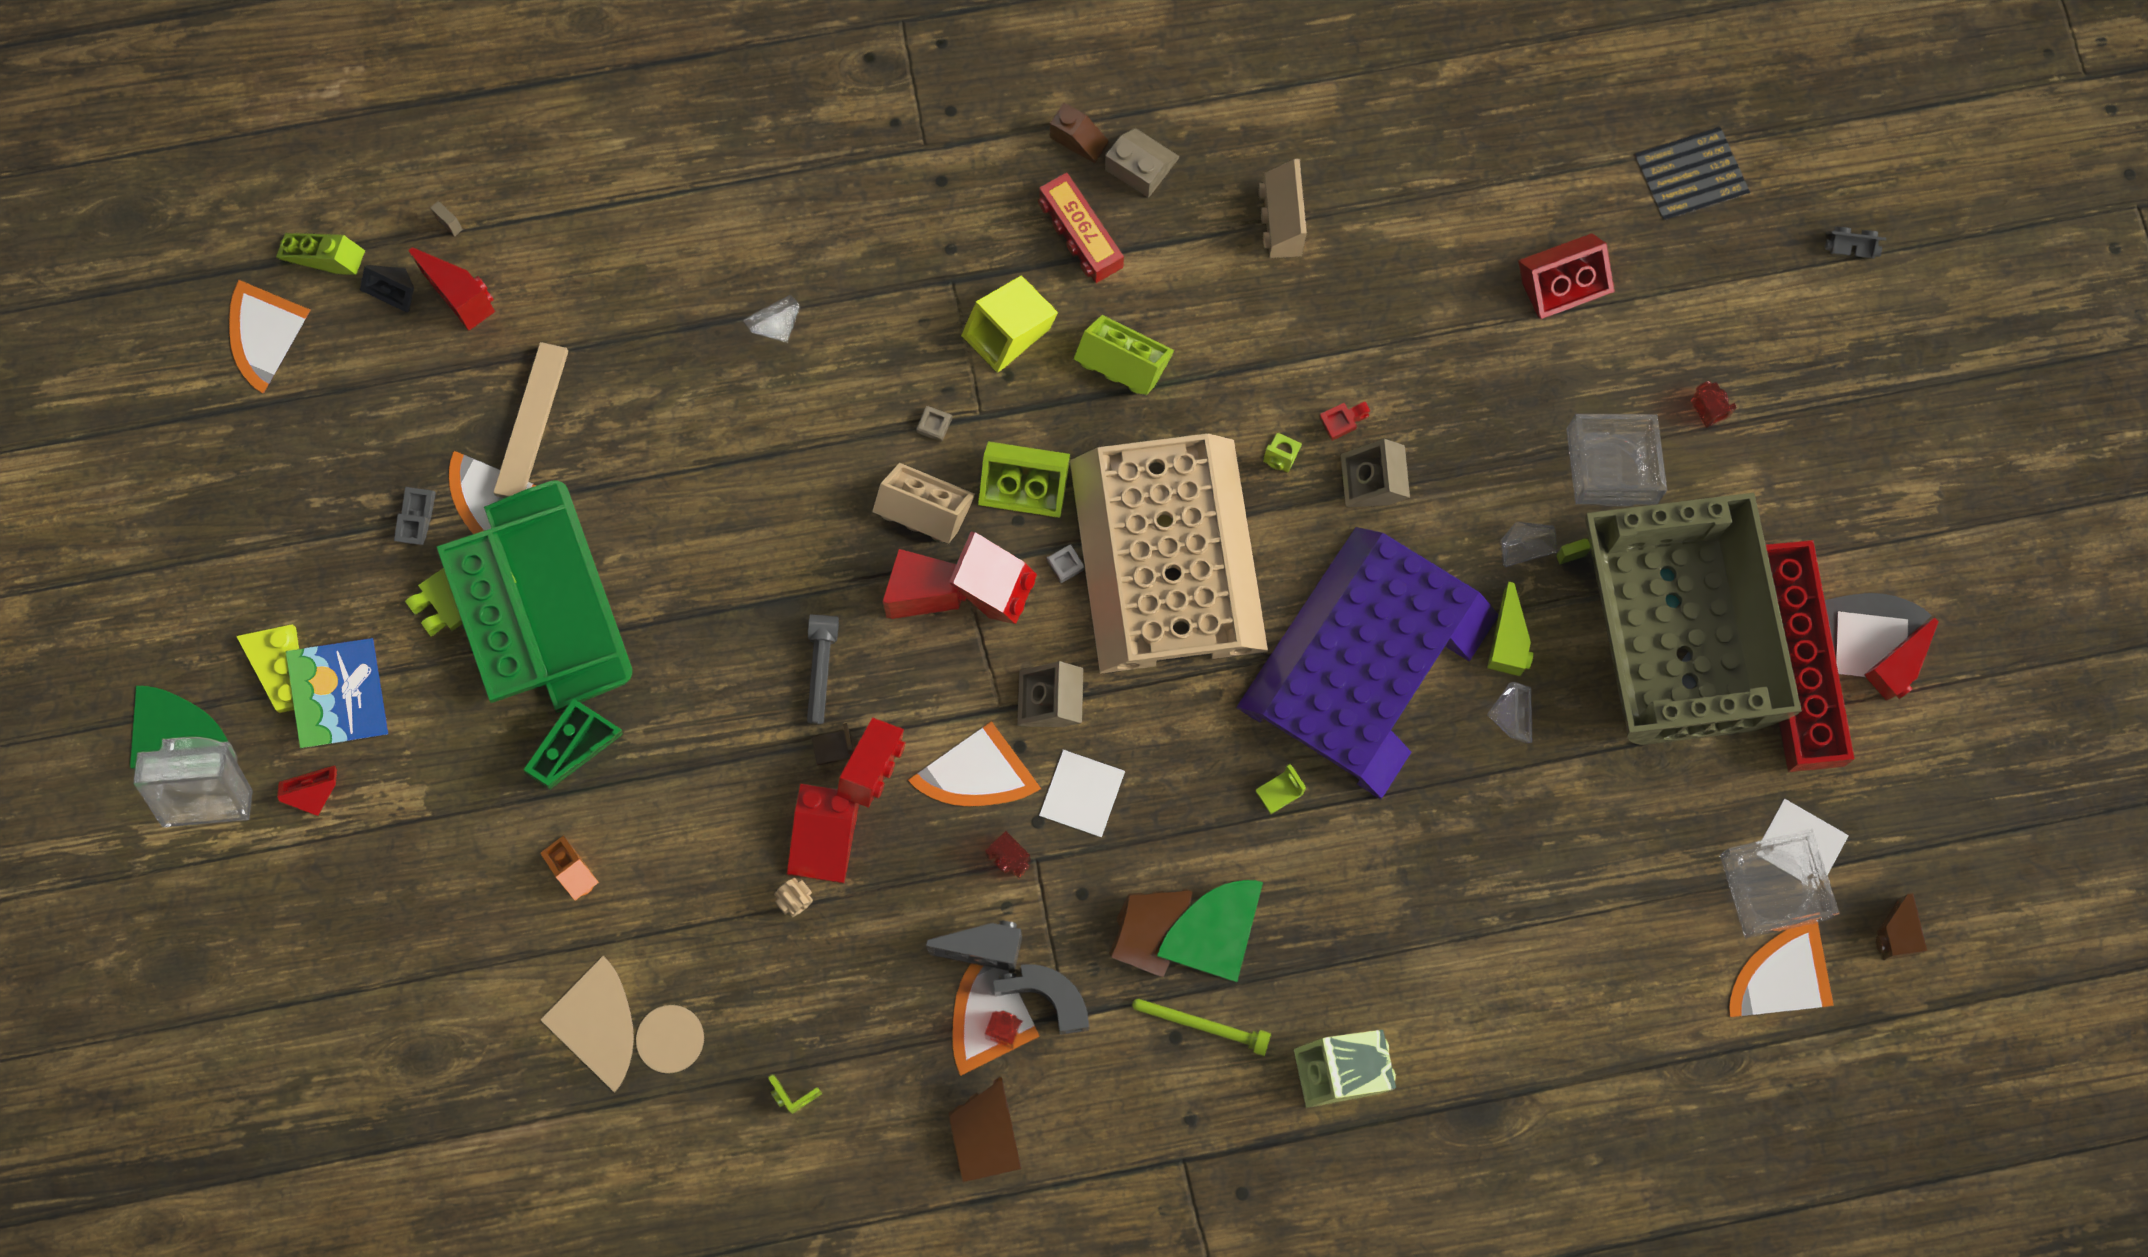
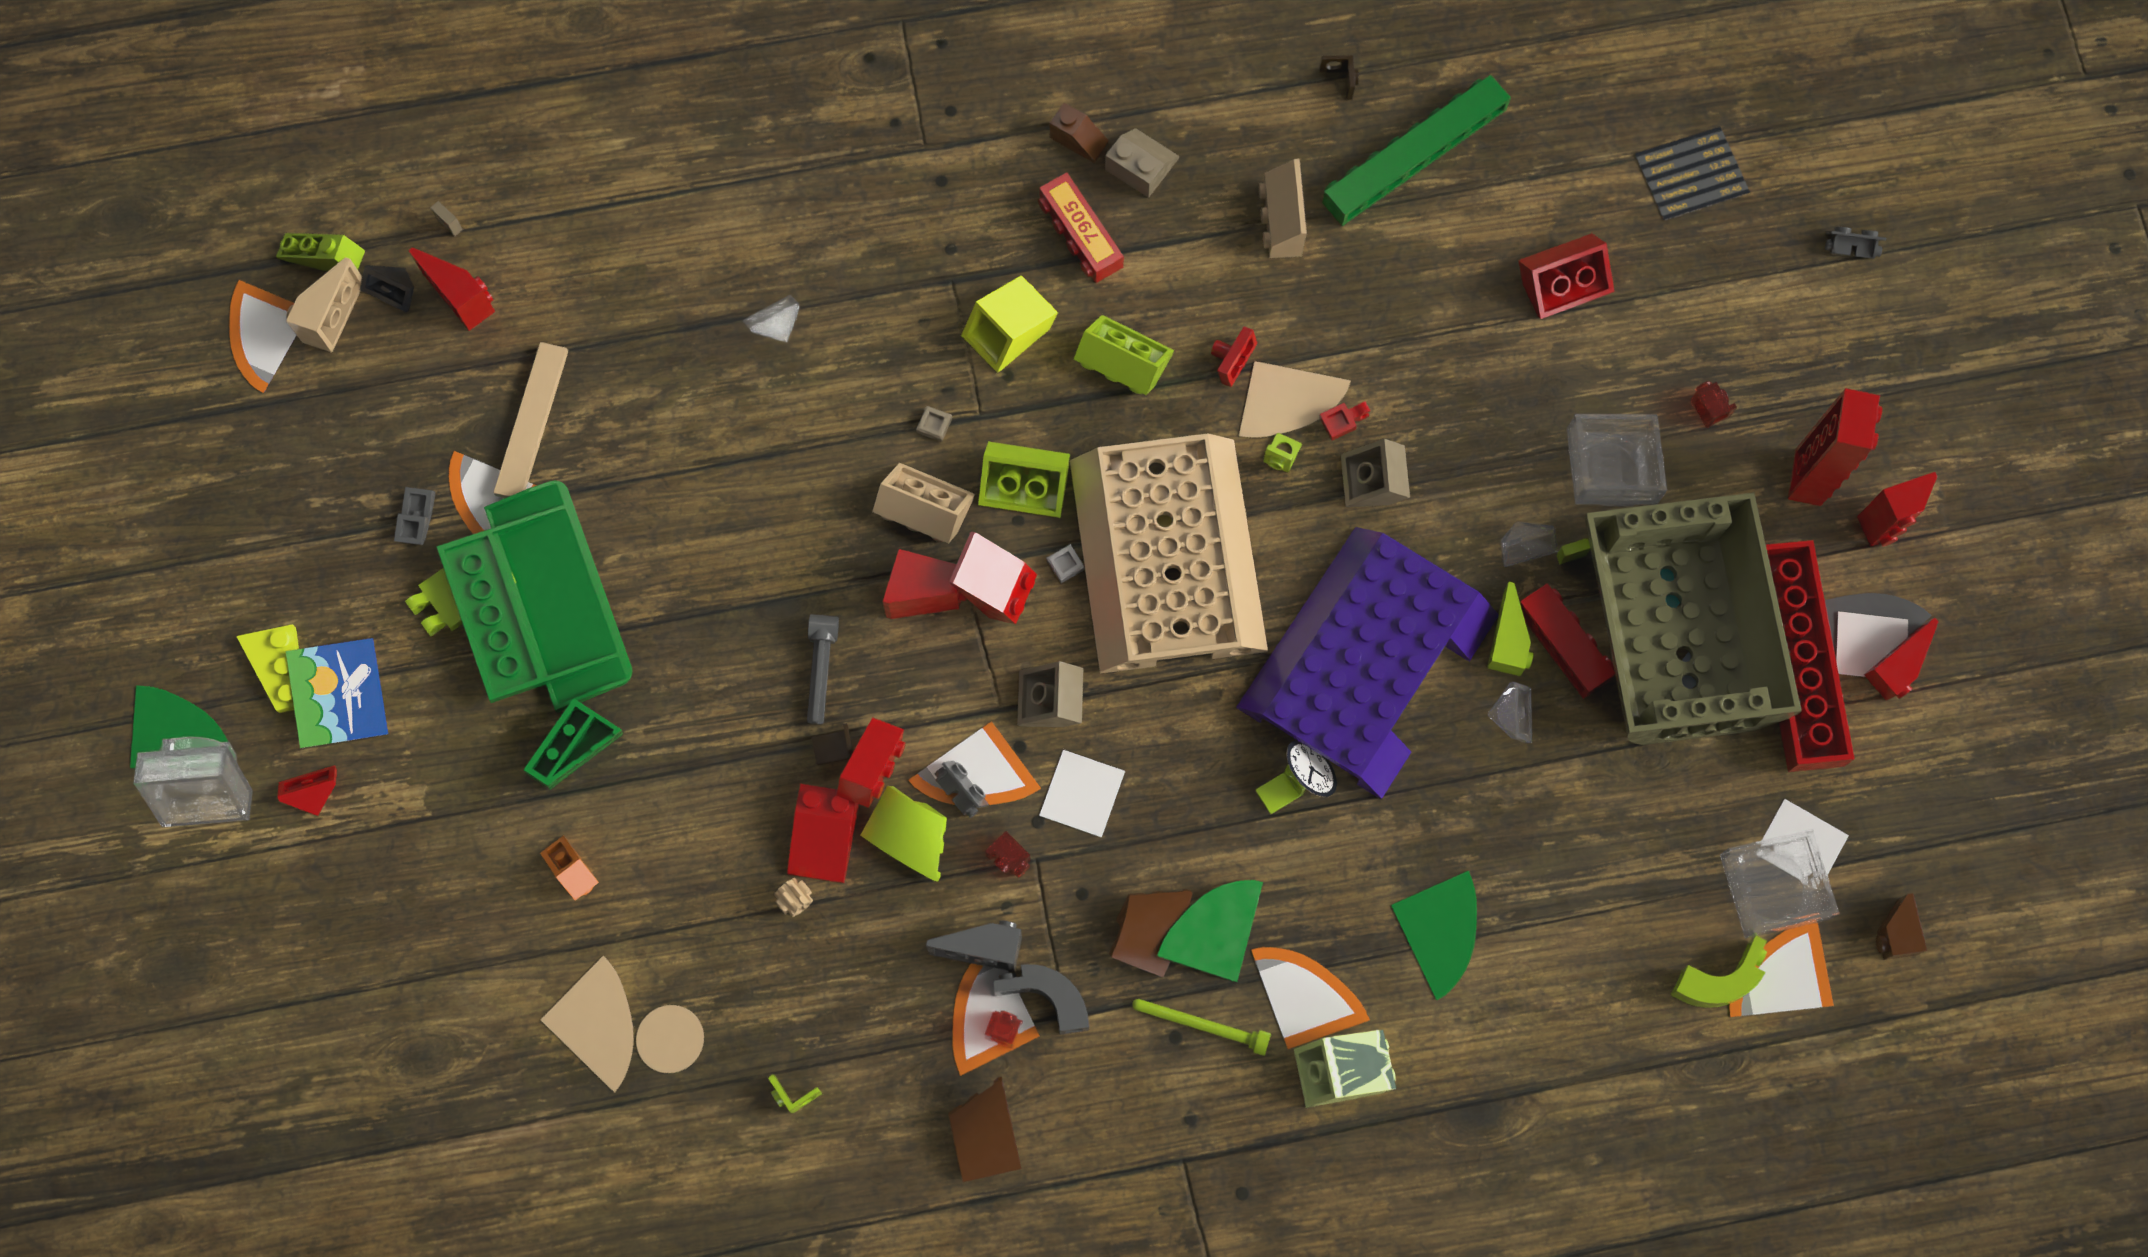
(325, 306): none -> tan slope
(907, 831): none -> lime slope
(969, 794): none -> dark grey hinge
(1234, 355): none -> red tile
(1287, 399): none -> tan sticker
(1306, 996): none -> sticker
(1311, 769): none -> sticker
(1346, 66): none -> dark brown bracket
(1415, 150): none -> green brick
(1441, 930): none -> green sticker
(1566, 641): none -> red brick
(1712, 991): none -> lime arch
(1835, 446): none -> red brick
(1896, 509): none -> red slope

